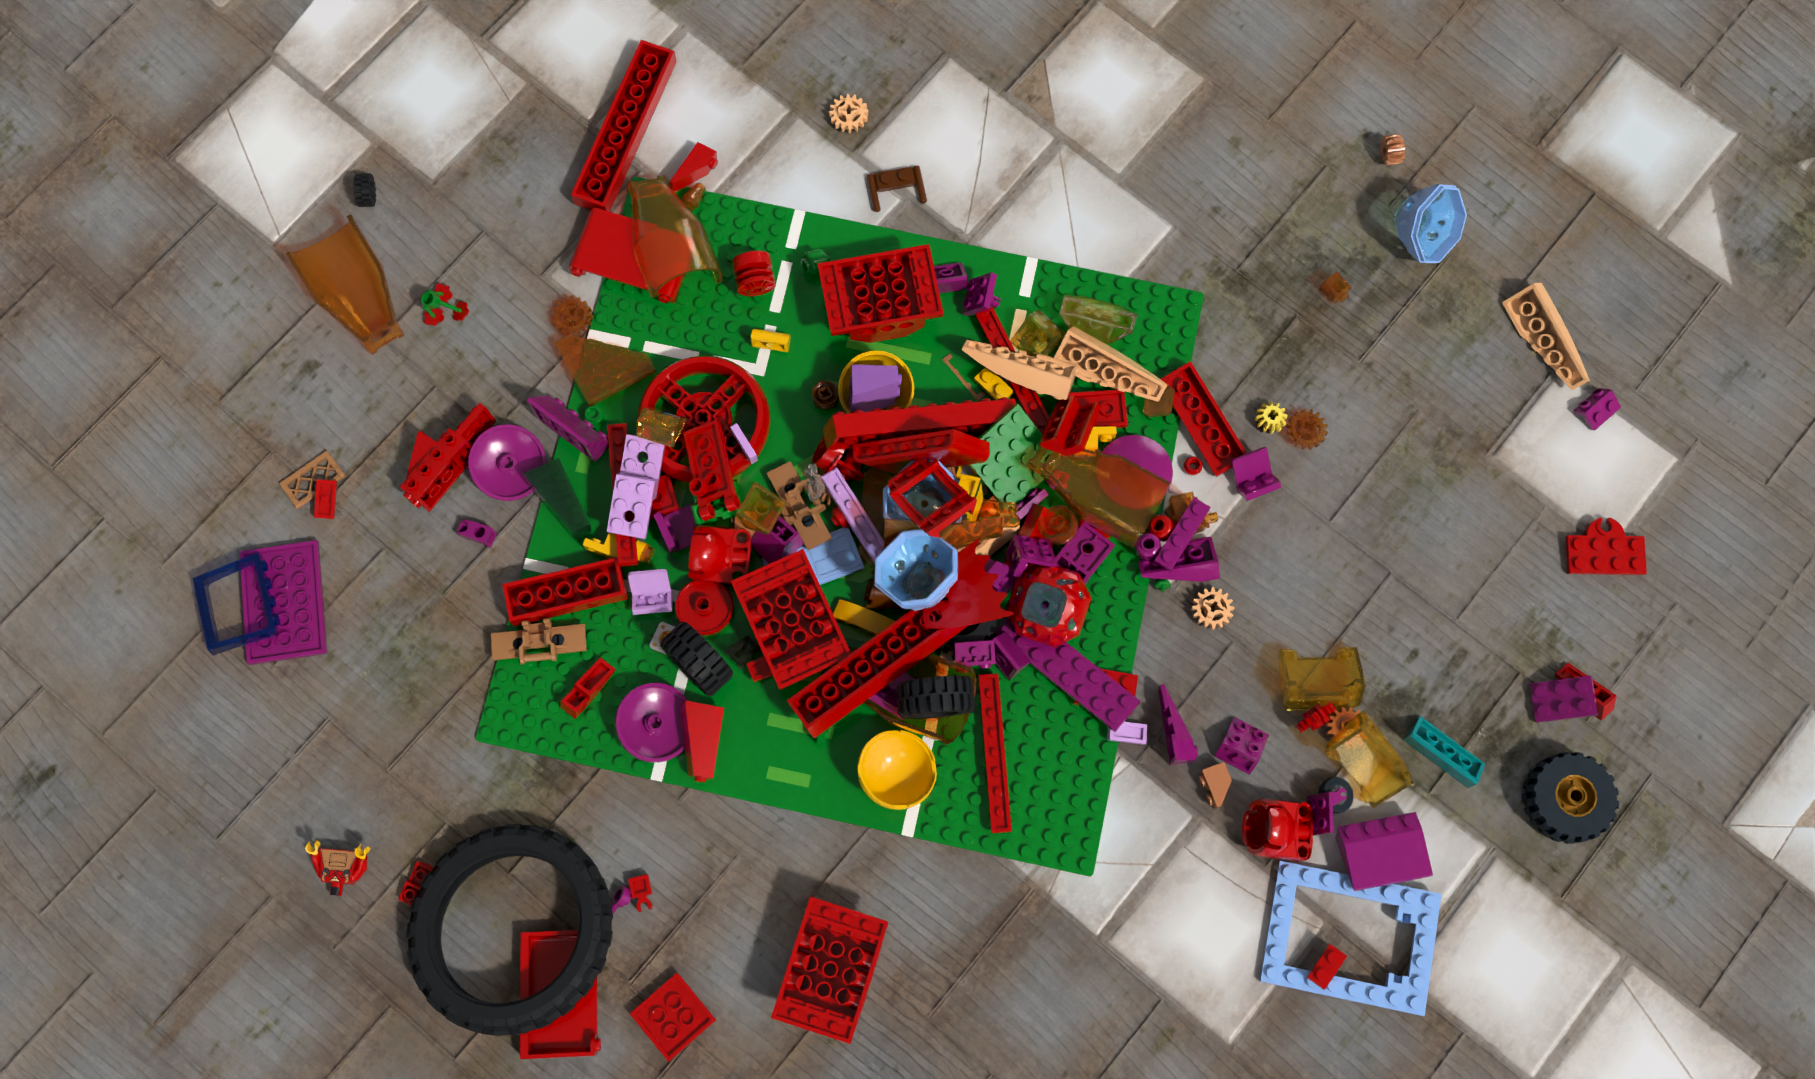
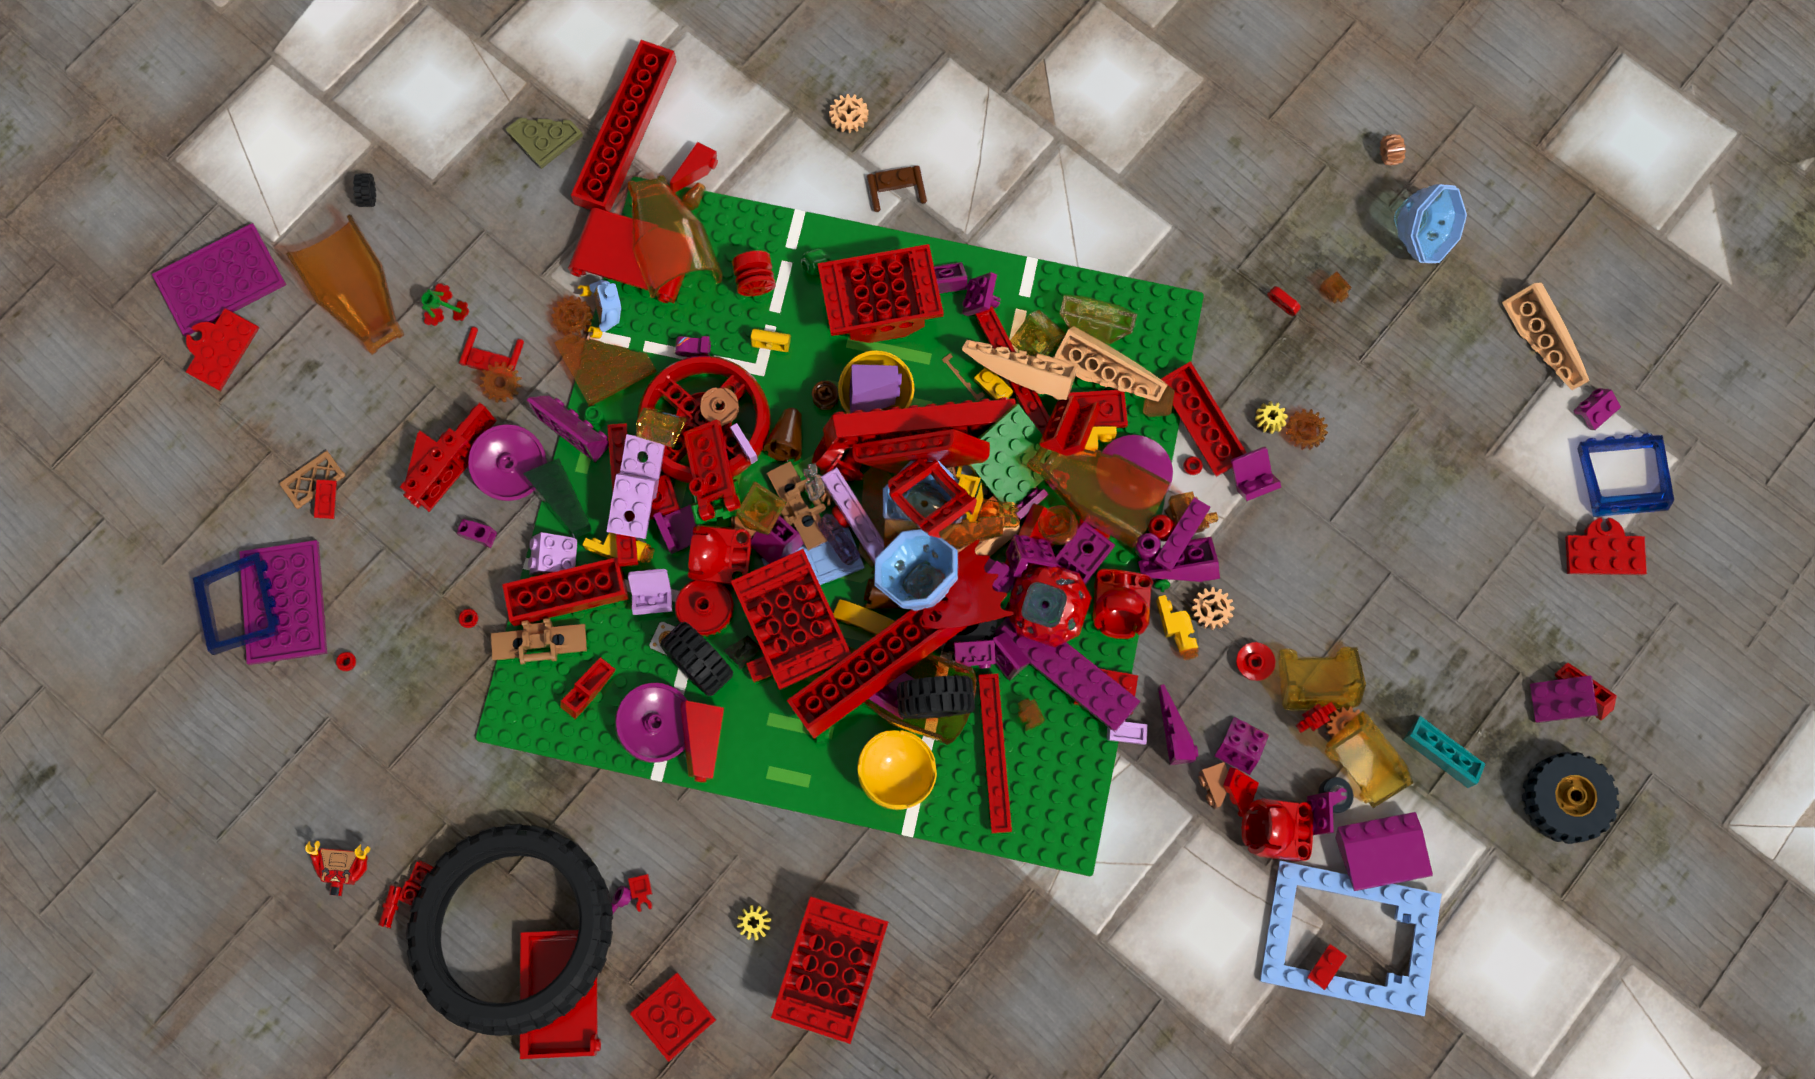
(219, 277): none -> magenta plate
(219, 348): none -> red plate
(342, 657): none -> red plate
(390, 906): none -> red pin
(464, 614): none -> red plate
(481, 359): none -> red plate
(510, 378): none -> clear orange gear
(544, 138): none -> olive plate
(551, 553): none -> lavender bracket
(606, 303): none -> light blue torso
(693, 347): none -> magenta leg
(720, 396): none -> nougat plate
(760, 917): none -> light yellow gear
(786, 437): none -> reddish brown cone
(838, 547): none -> clear purple beam
(1030, 714): none -> clear orange brick
(1121, 603): none -> red piece
(1180, 626): none -> yellow plate
(1241, 789): none -> red wing
(1262, 655): none -> red dish
(1284, 301): none -> red beam
(1626, 503): none -> clear blue windscreen

